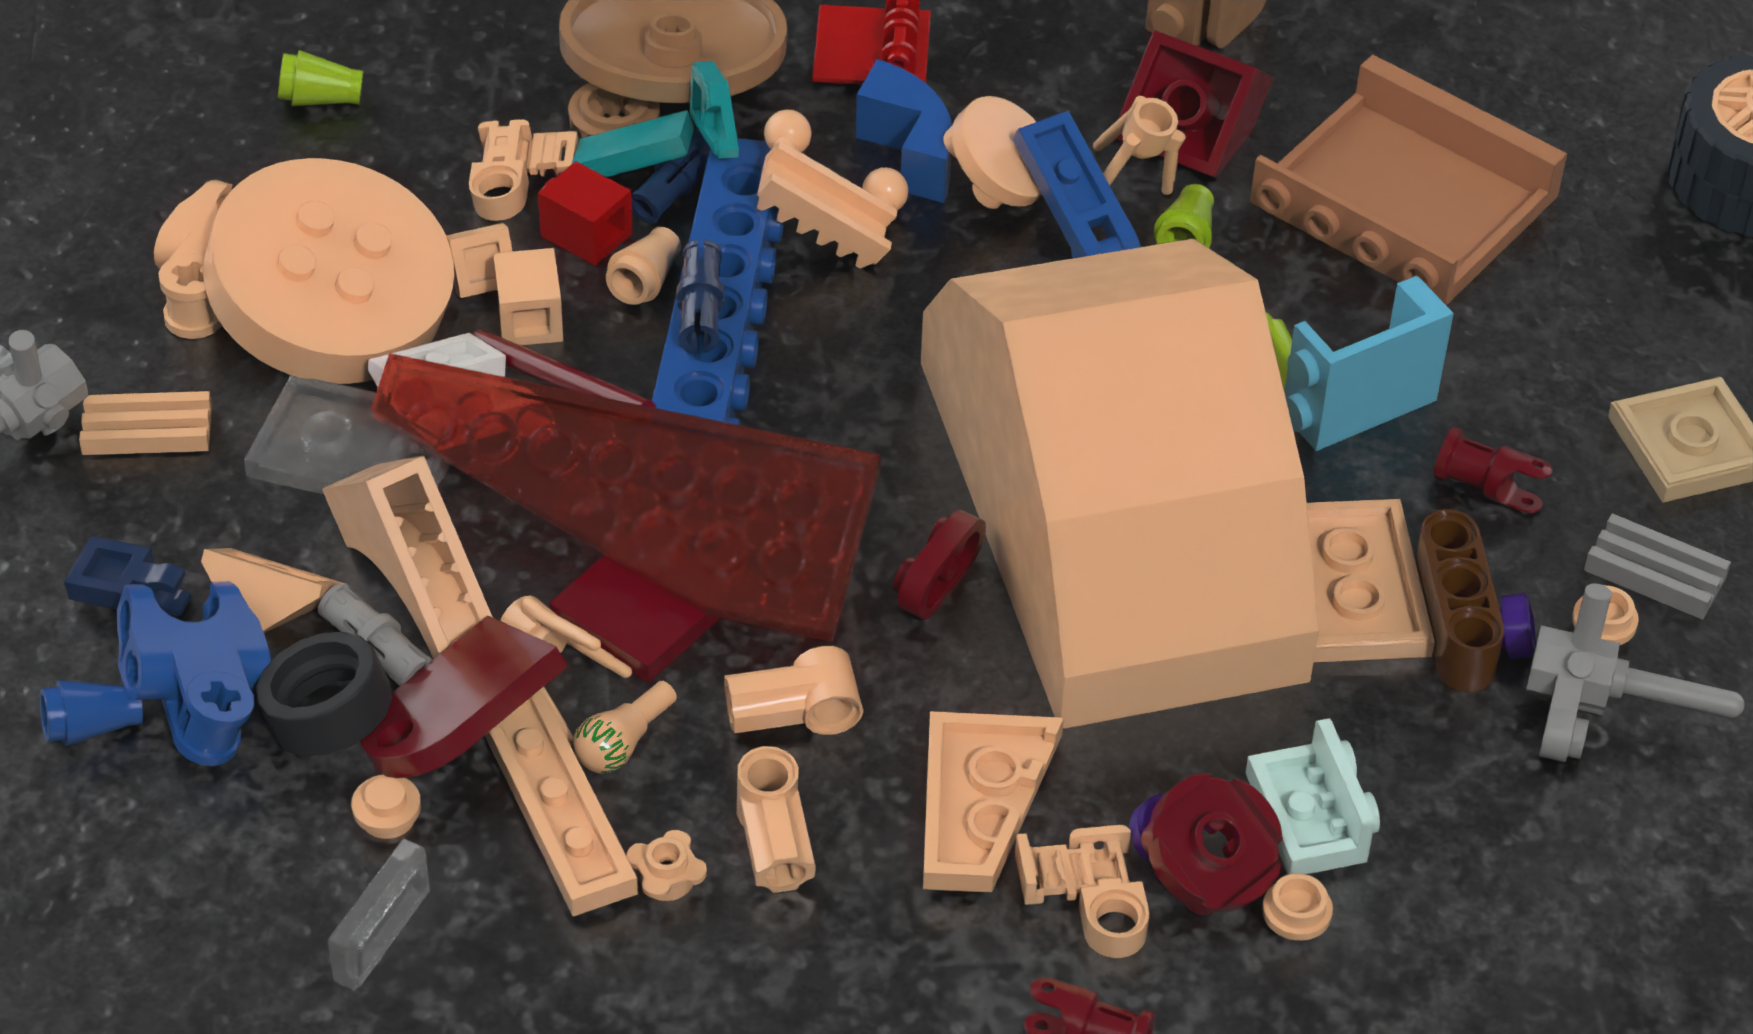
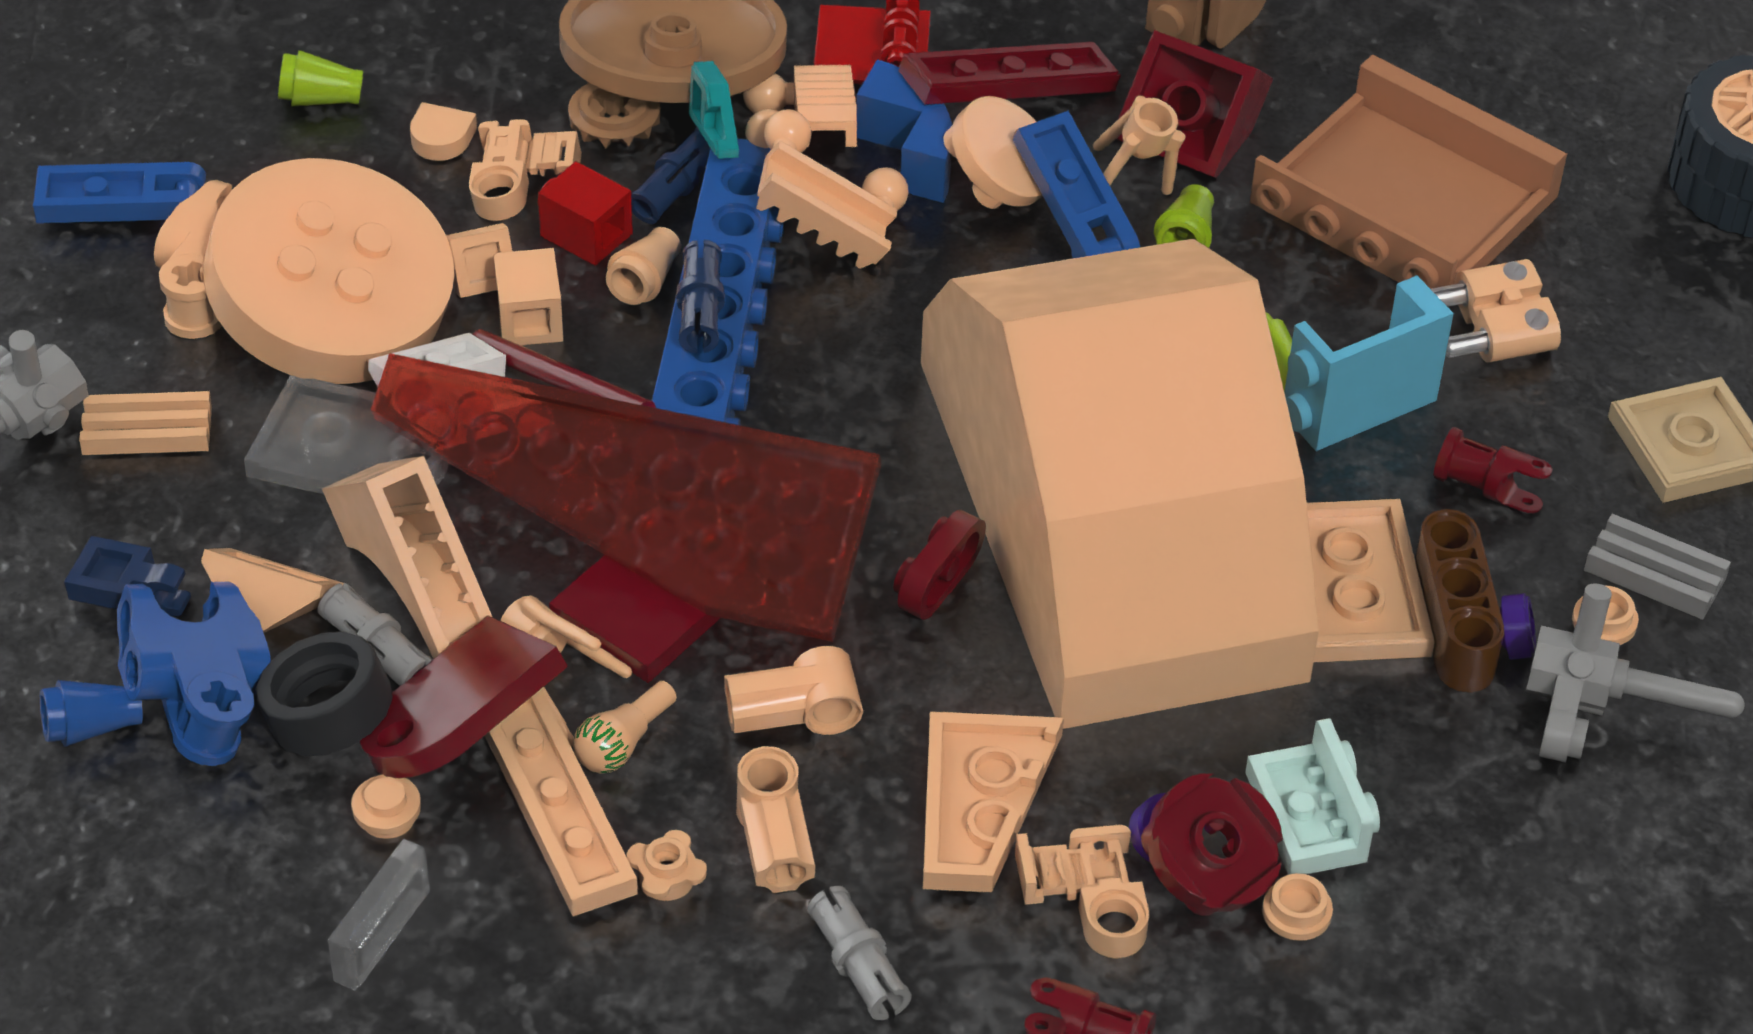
(113, 191): none -> blue plate
(441, 131): none -> light nougat tile
(636, 145): teal tile -> none
(818, 92): none -> light nougat gear
(859, 953): none -> light grey pin
(1009, 72): none -> dark red tile
(1505, 311): none -> light nougat piece

